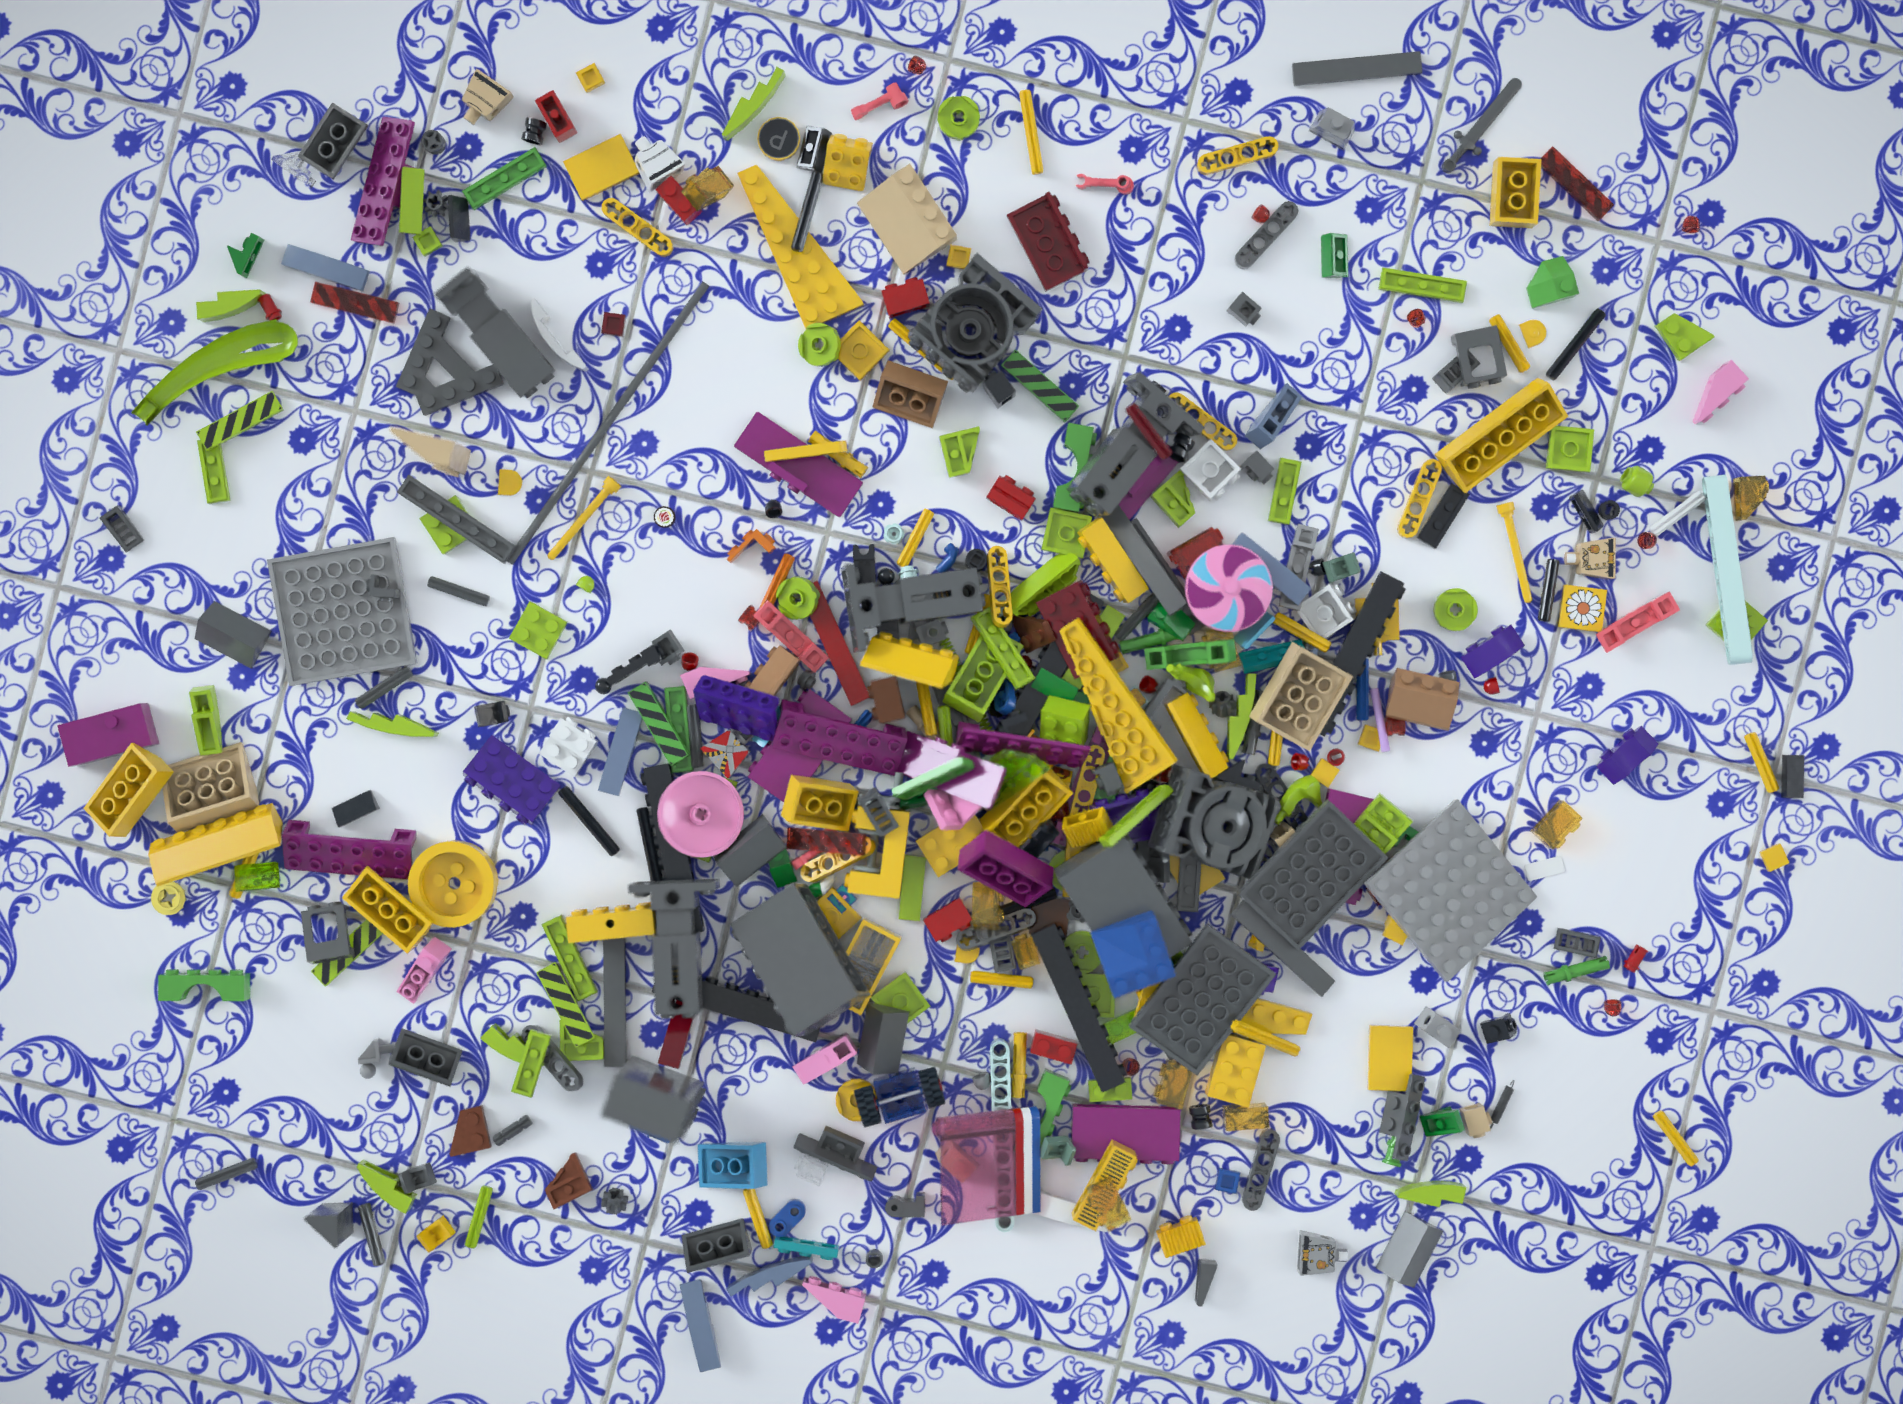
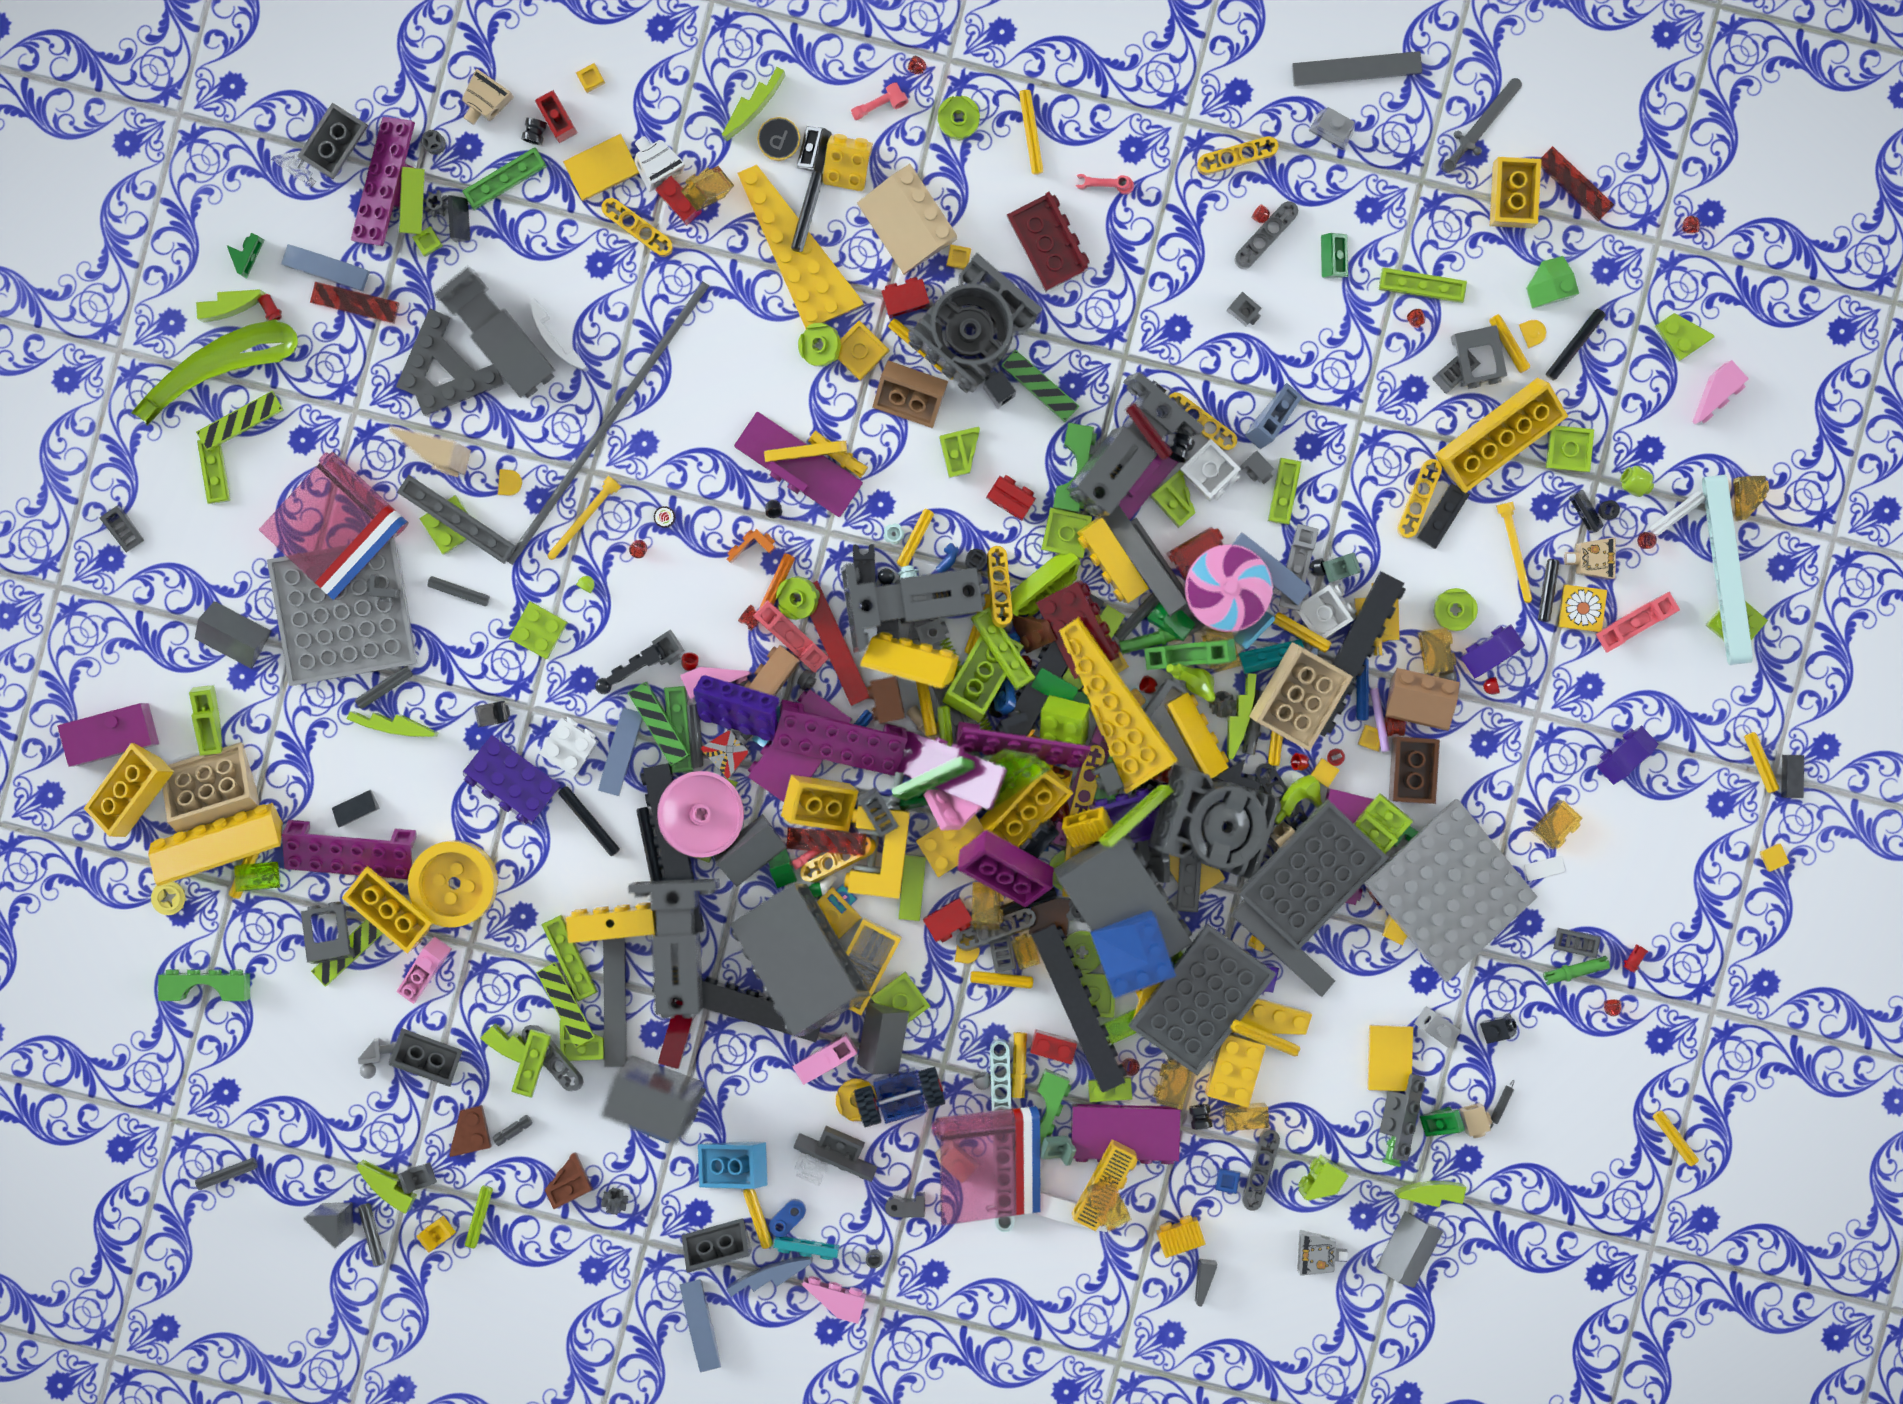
(334, 524): none -> clear pink door
(613, 324): dark red tile -> none
(640, 549): none -> clear red hinge
(1323, 1179): none -> lime slope
(1414, 770): none -> reddish brown brick
(1436, 650): none -> clear yellow brick

